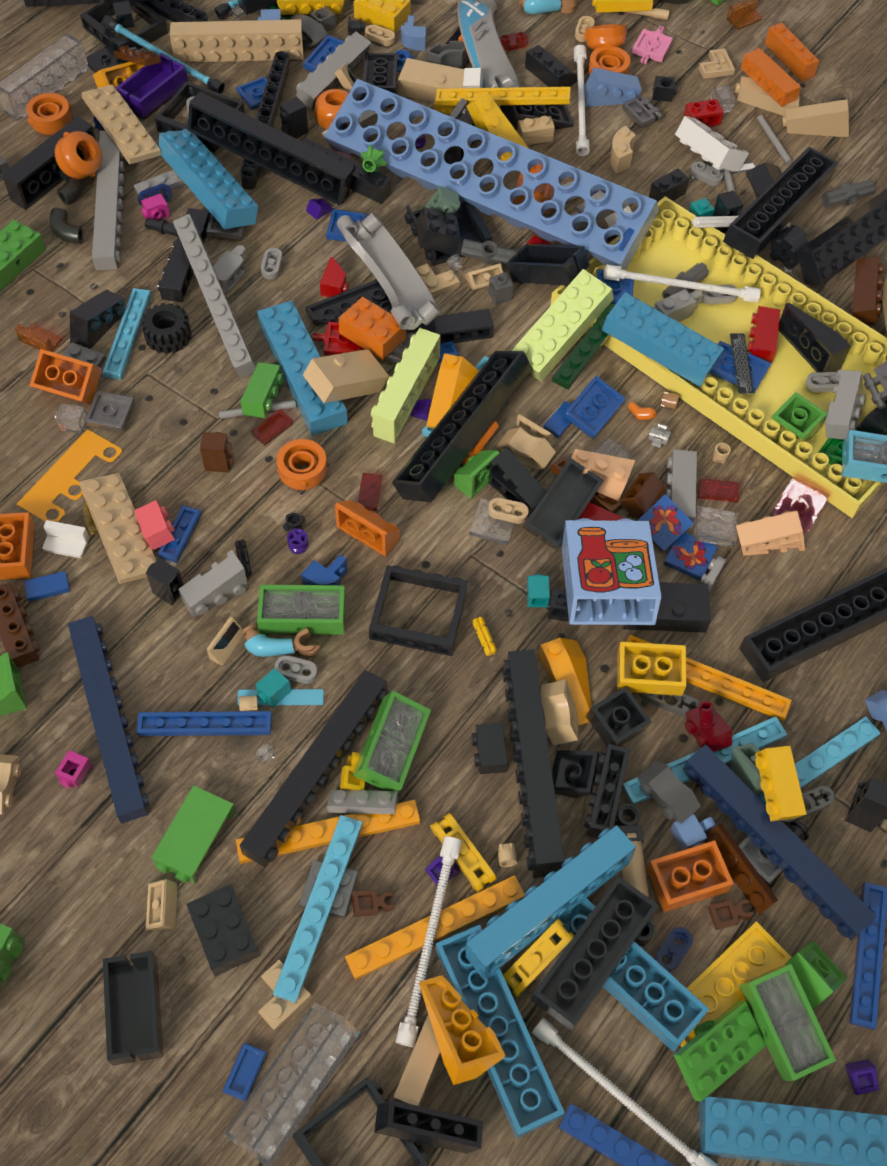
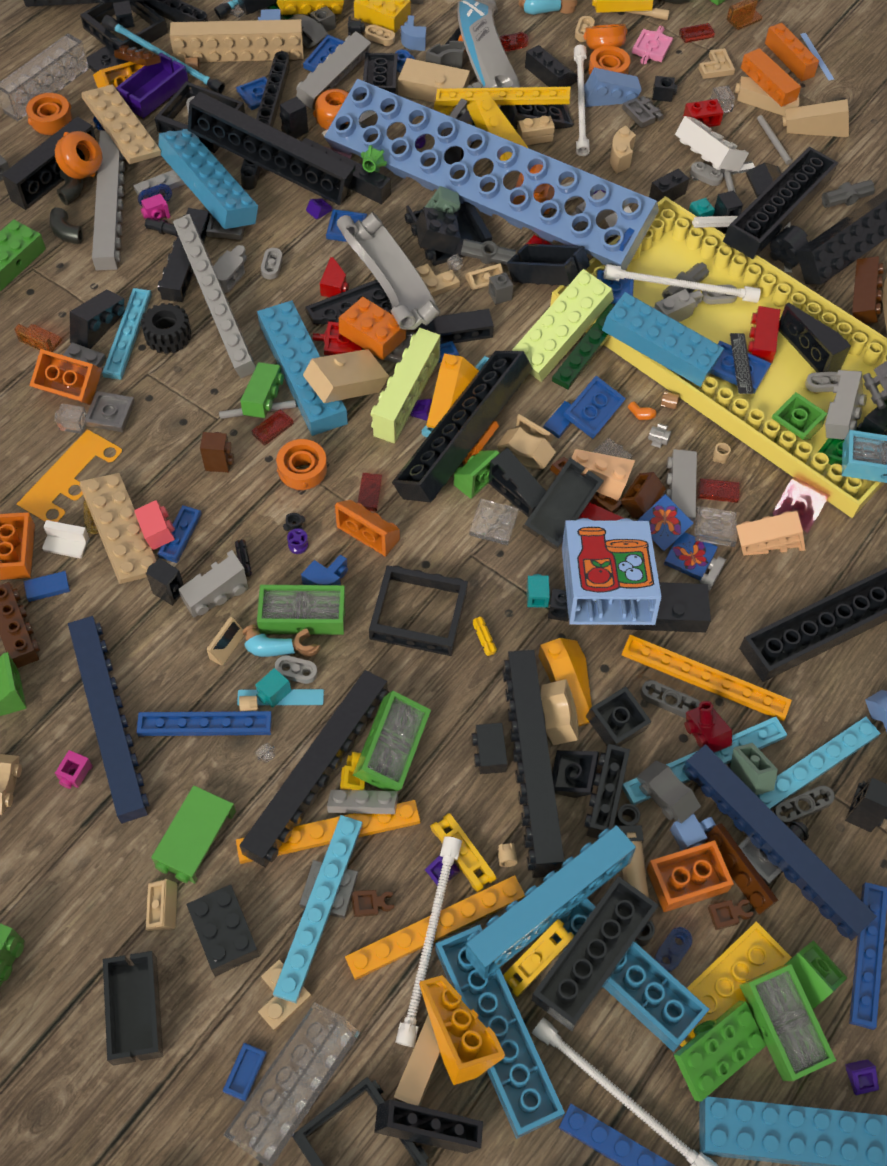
(193, 62): none -> medium nougat hose
(345, 77): tan slope -> none
(472, 78): white brick -> none
(508, 510): tan plate -> none
(651, 668): yellow brick -> none
(696, 33): none -> clear red tile
(780, 783): yellow brick -> none
(824, 68): none -> light blue sticker

